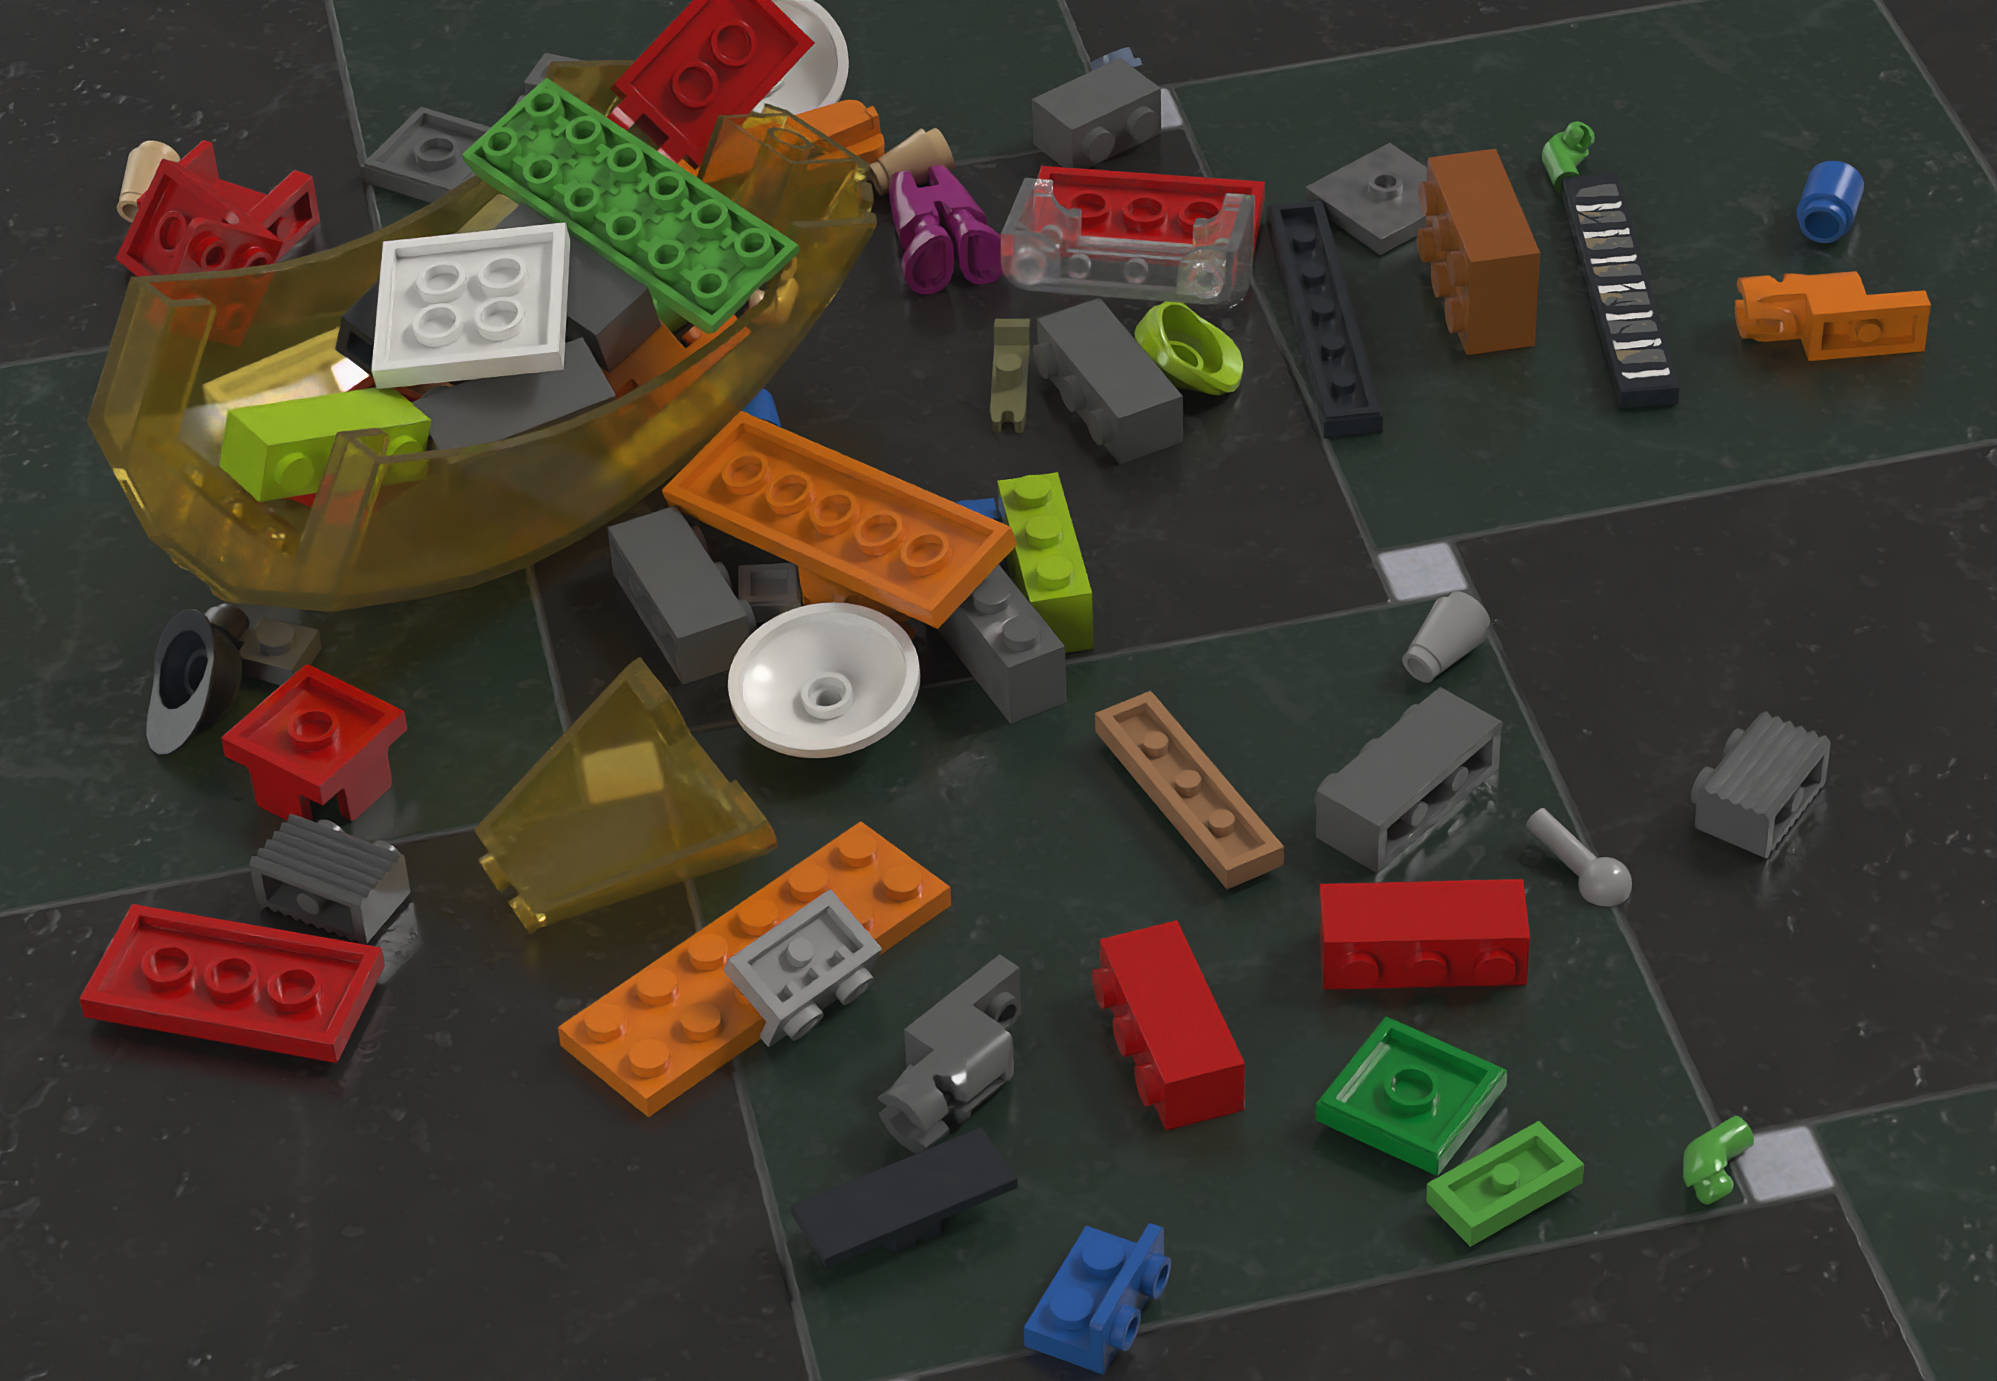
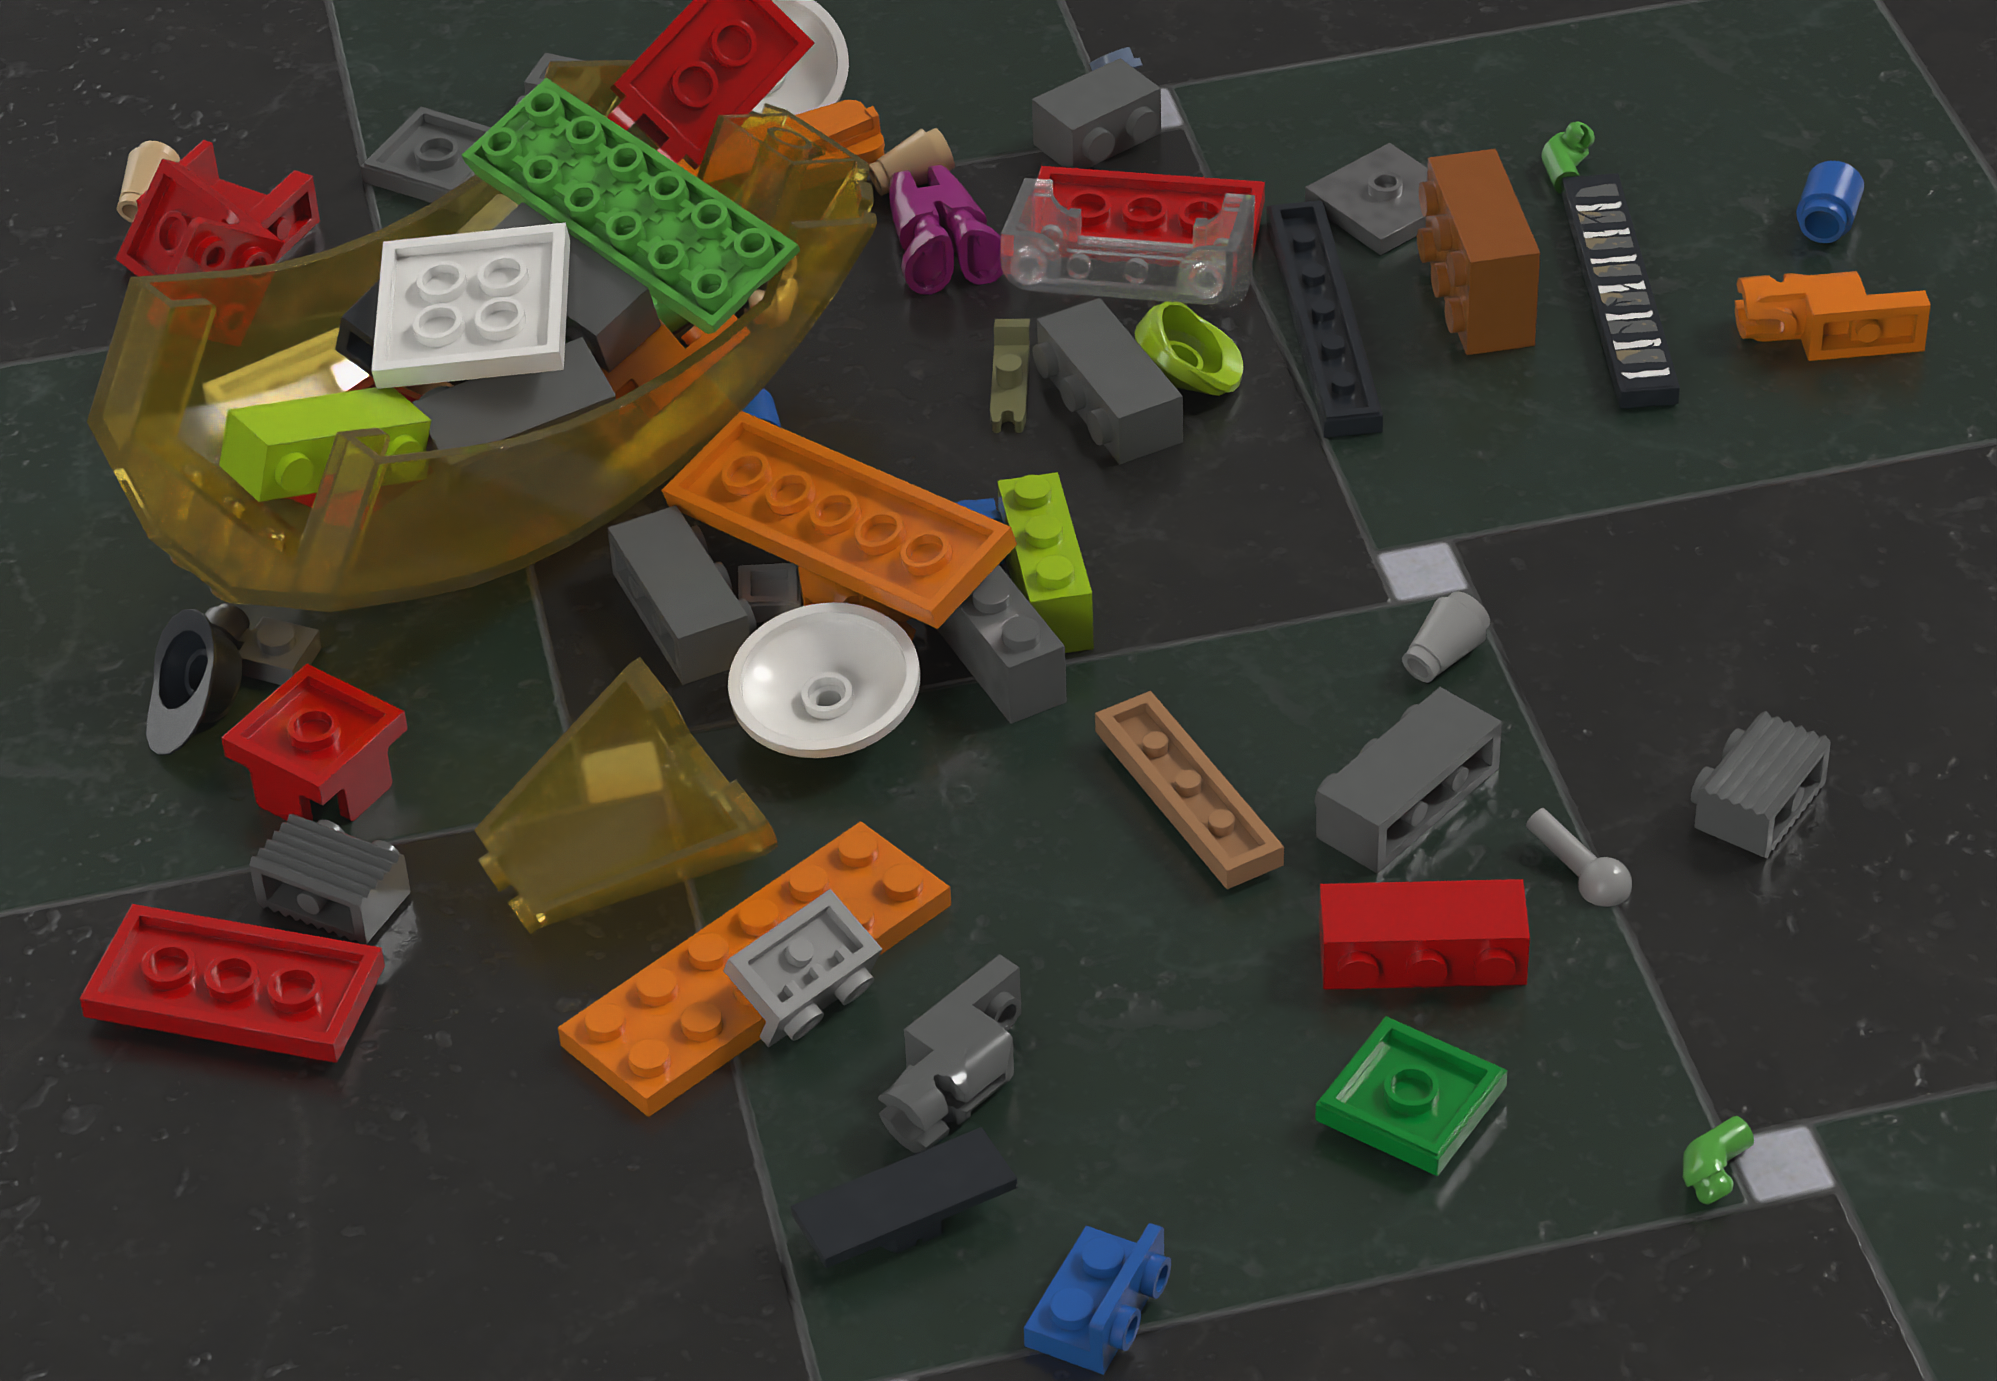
(1169, 1026): red brick -> none
(1504, 1183): bright green plate -> none

